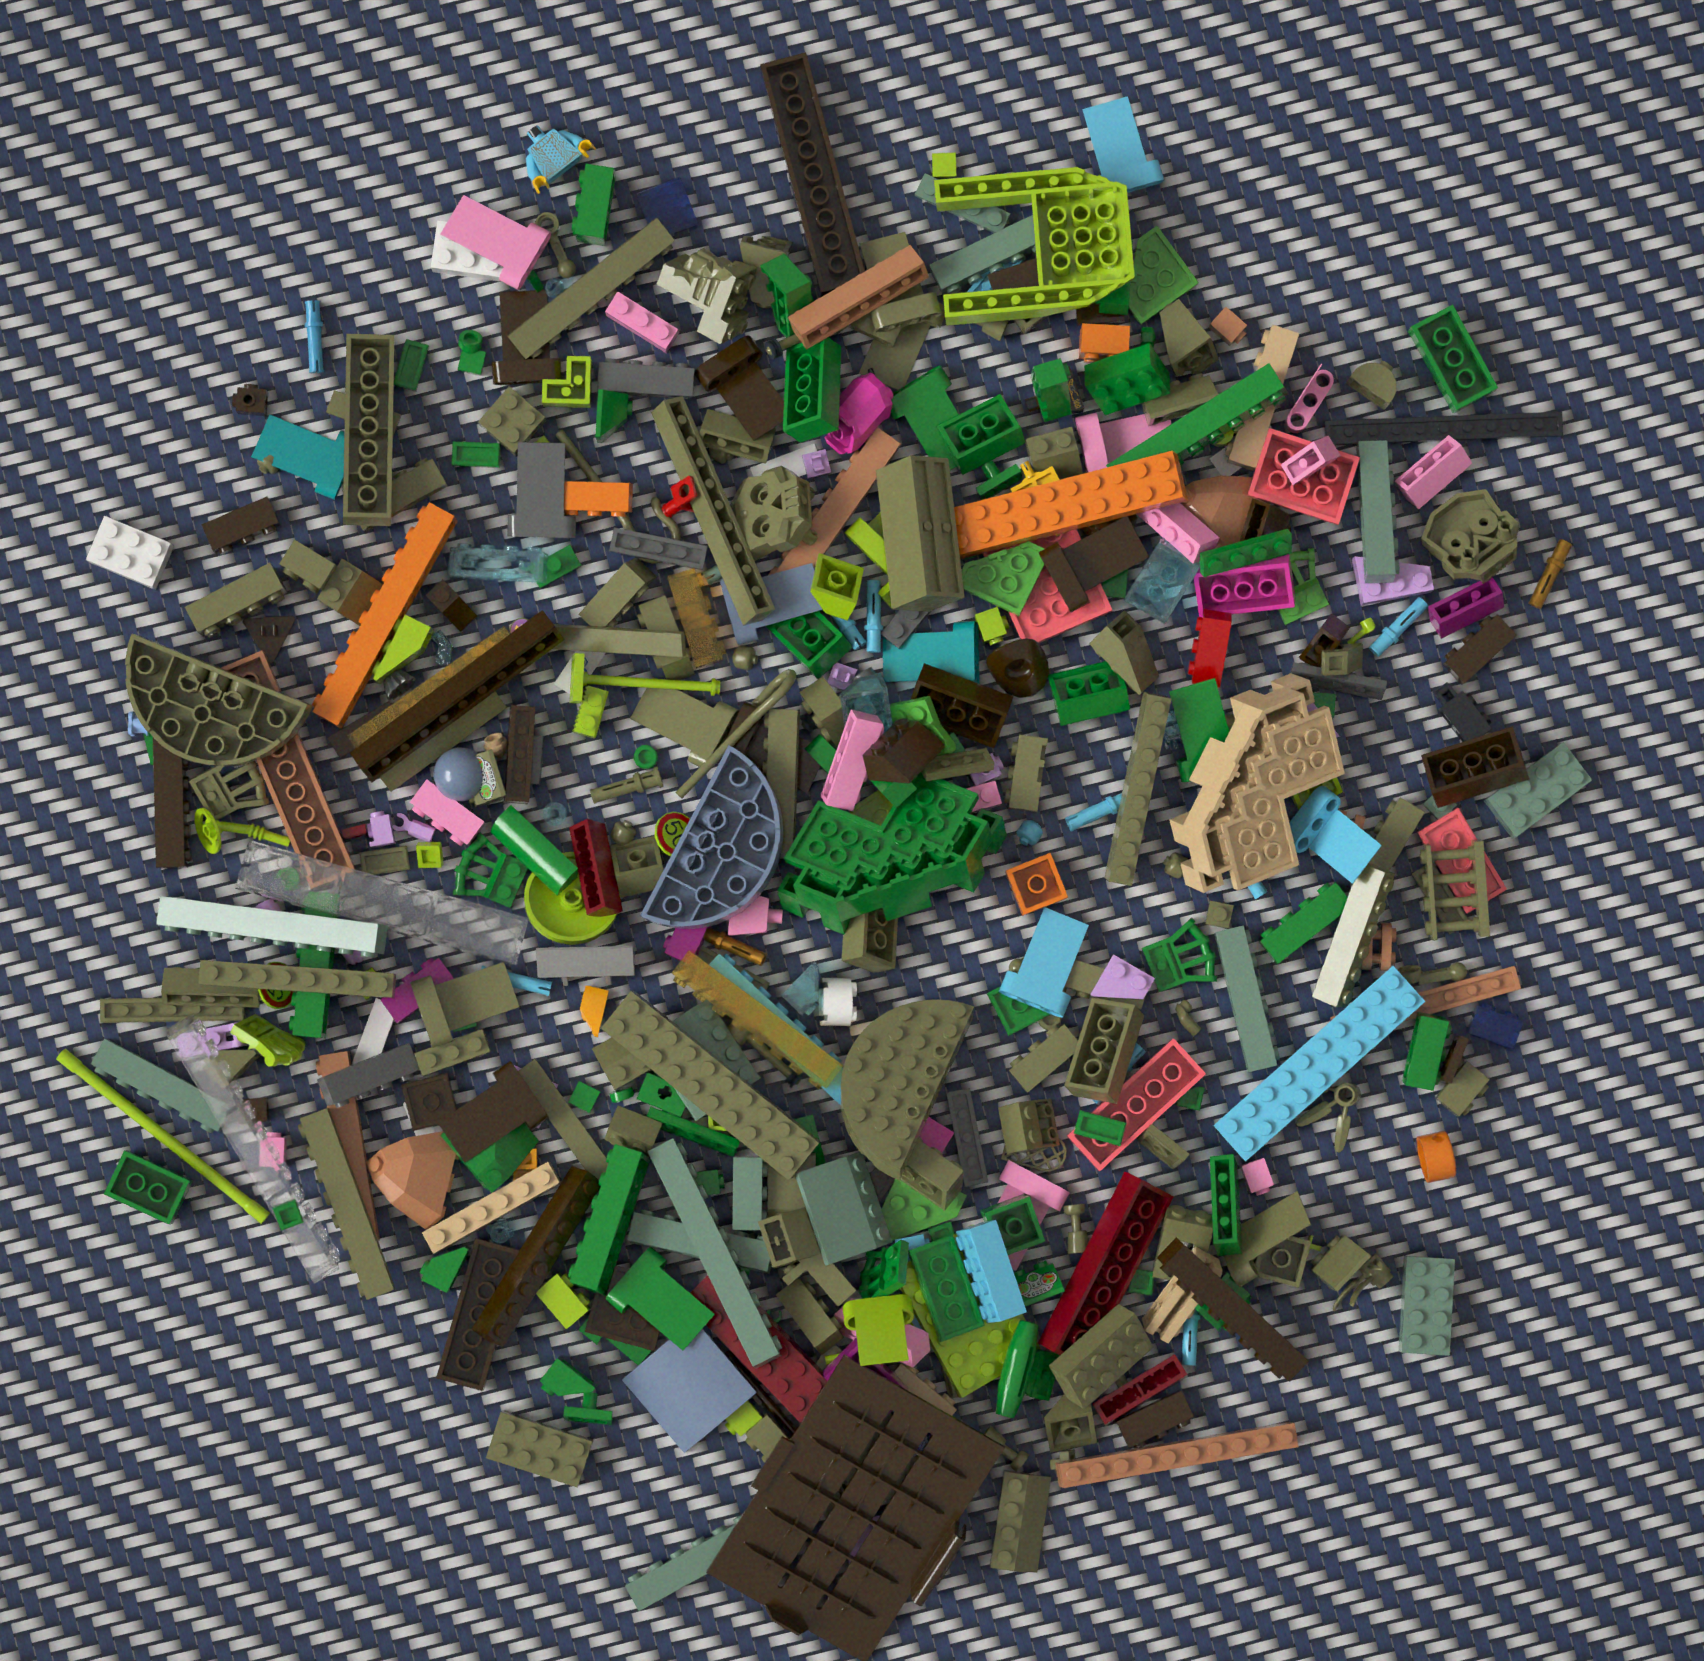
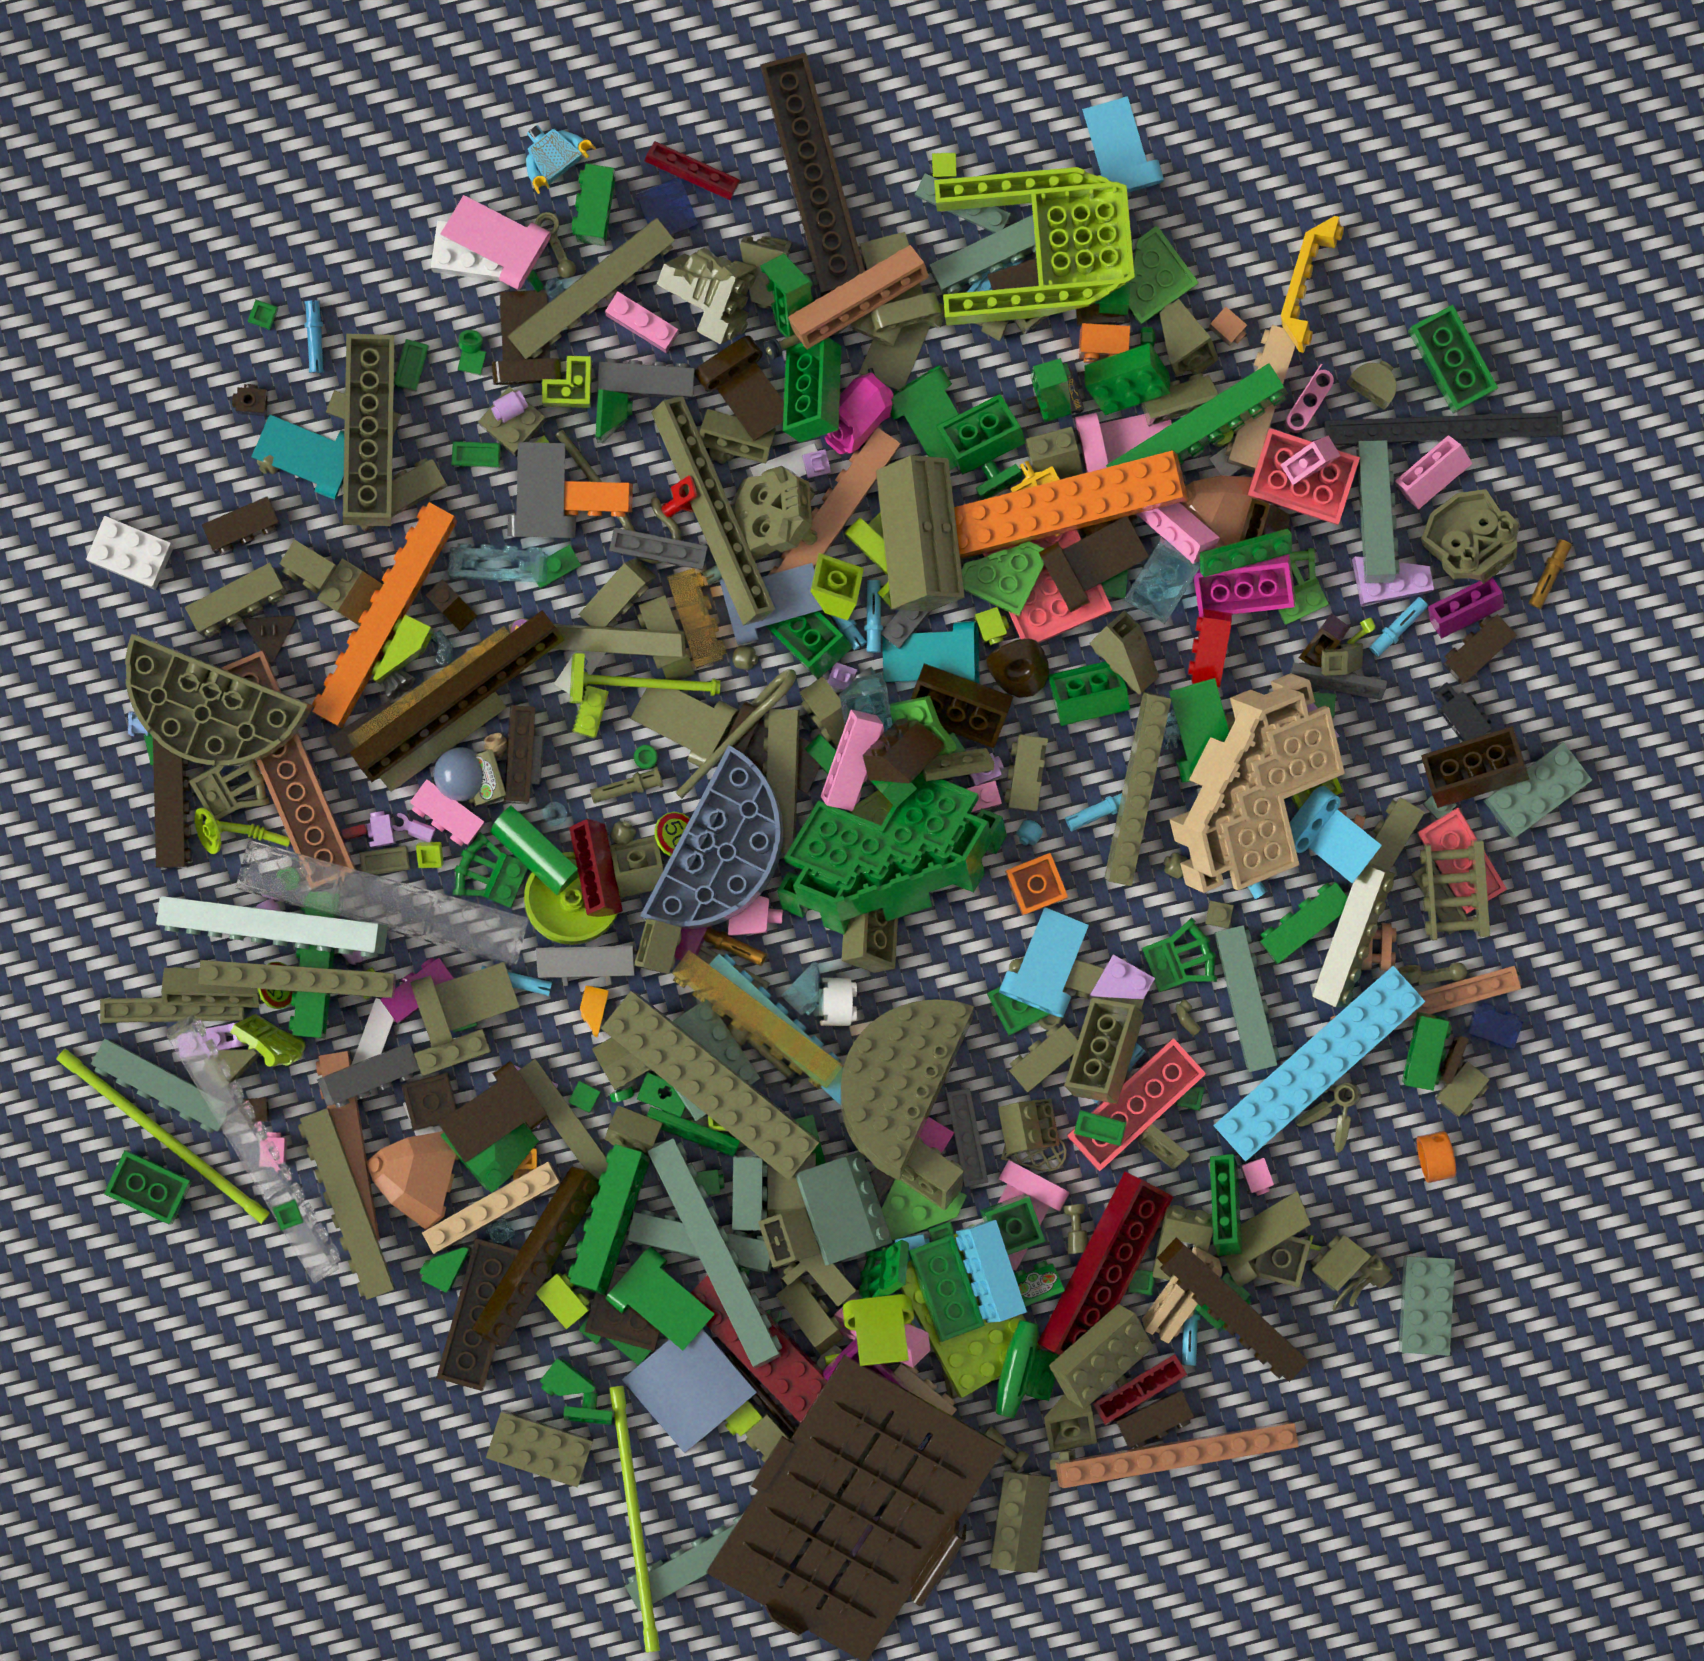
(263, 314): none -> green tile
(509, 406): none -> lavender brick
(619, 1407): none -> lime piece
(658, 946): none -> olive slope
(692, 170): none -> dark red tile
(1322, 235): none -> yellow slope

